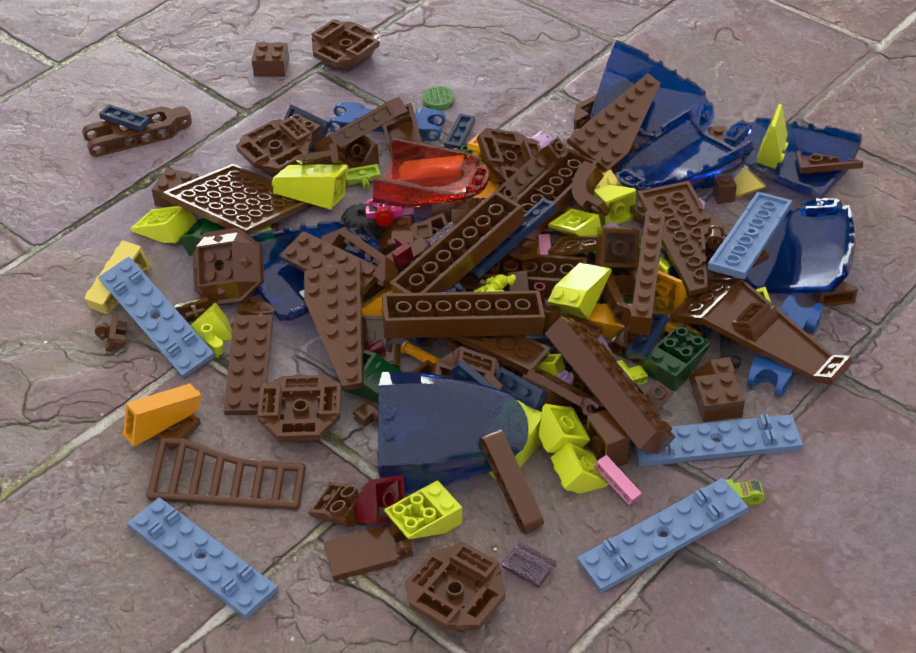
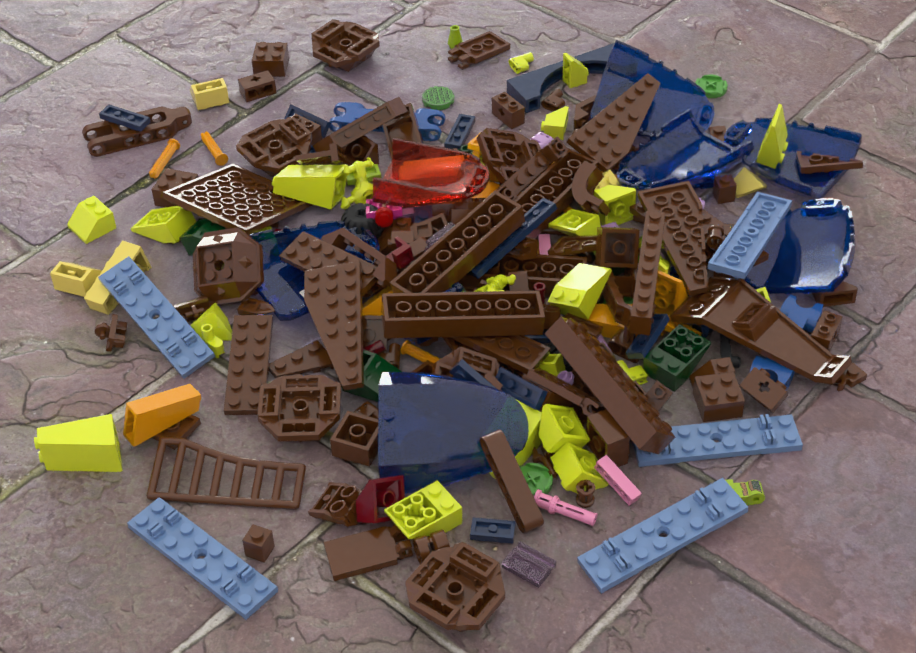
(73, 278): none -> light yellow slope
(80, 445): none -> neon yellow slope
(91, 220): none -> neon yellow slope
(163, 159): none -> light orange axle
(209, 94): none -> light yellow slope
(220, 158): none -> light orange axle
(257, 86): none -> reddish brown brick
(258, 543): none -> reddish brown brick
(306, 359): none -> reddish brown wing
(356, 439): none -> reddish brown brick
(363, 189): none -> neon yellow piece
(437, 541): none -> reddish brown wheel
(454, 36): none -> lime cone
(478, 49): none -> reddish brown tile
(492, 530): none -> dark blue plate
(508, 110): none -> reddish brown brick
(521, 62): none -> neon yellow piece
(531, 86): none -> dark blue arch
(537, 477): none -> bright green tile
(545, 460): none -> reddish brown bar
(553, 101): none -> reddish brown piece
(554, 506): none -> bright pink pin
(556, 123): none -> neon yellow slope
(573, 71): none -> neon yellow slope
(590, 489): none -> reddish brown bush
(712, 85): none -> bright green tile
(752, 386): none -> reddish brown brick
(827, 329): none -> reddish brown brick
(851, 376): none -> reddish brown plate

